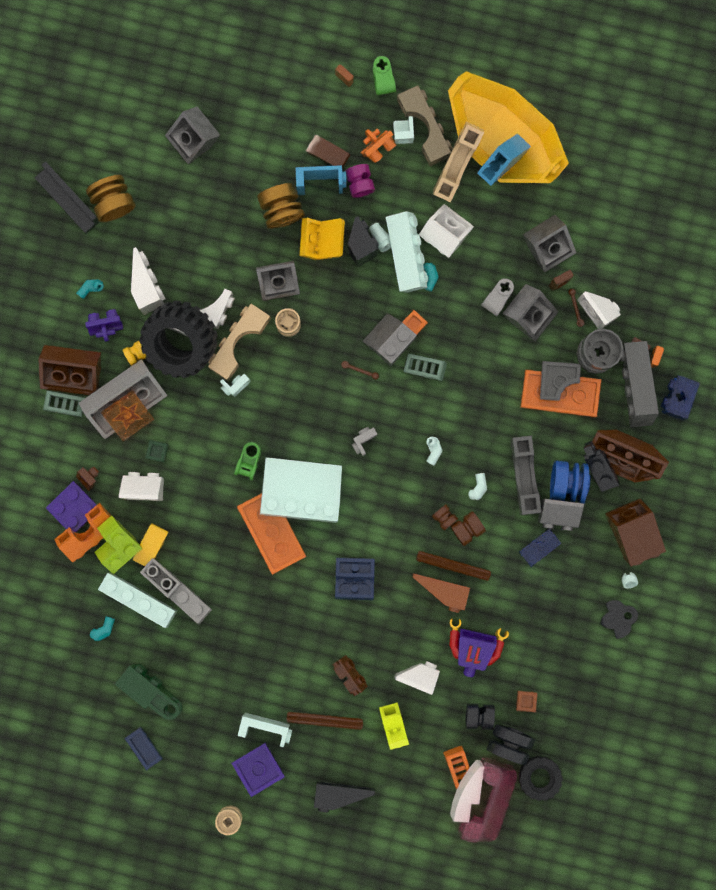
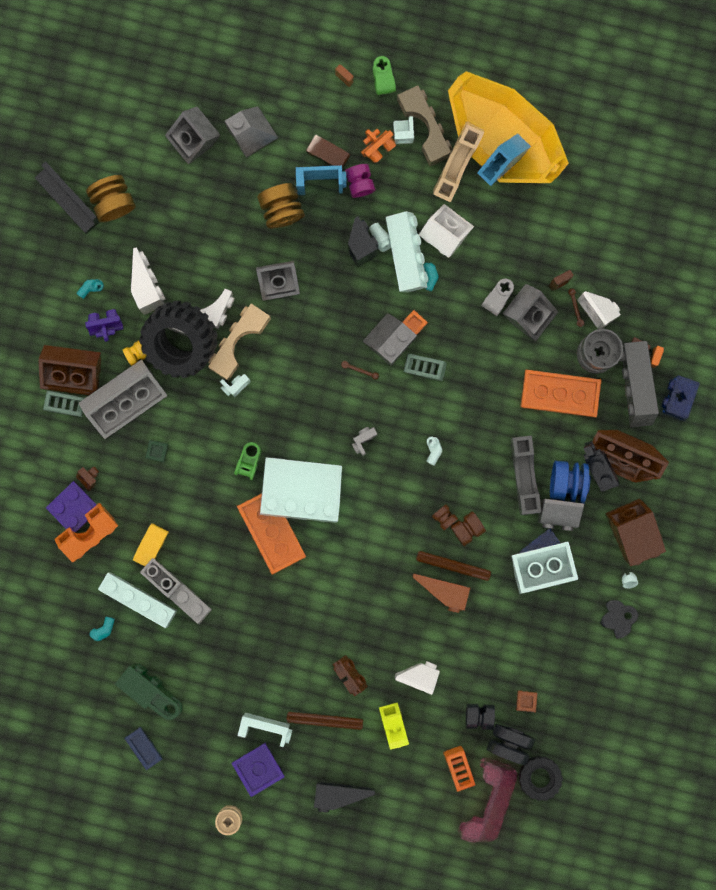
(119, 545): lime brick -> none
(127, 415): clear orange tile -> none
(142, 487): white slope -> none
(250, 130): none -> flat silver slope
(288, 322): tan wheel -> none
(322, 238): yellow bracket -> none
(354, 579): dark blue slope -> none
(467, 793): white slope -> none
(475, 649): dark purple torso -> none
(480, 488): light aqua arm -> none
(544, 567): none -> light aqua slope
(550, 243): flat silver slope -> none
(556, 377): dark grey tile -> none

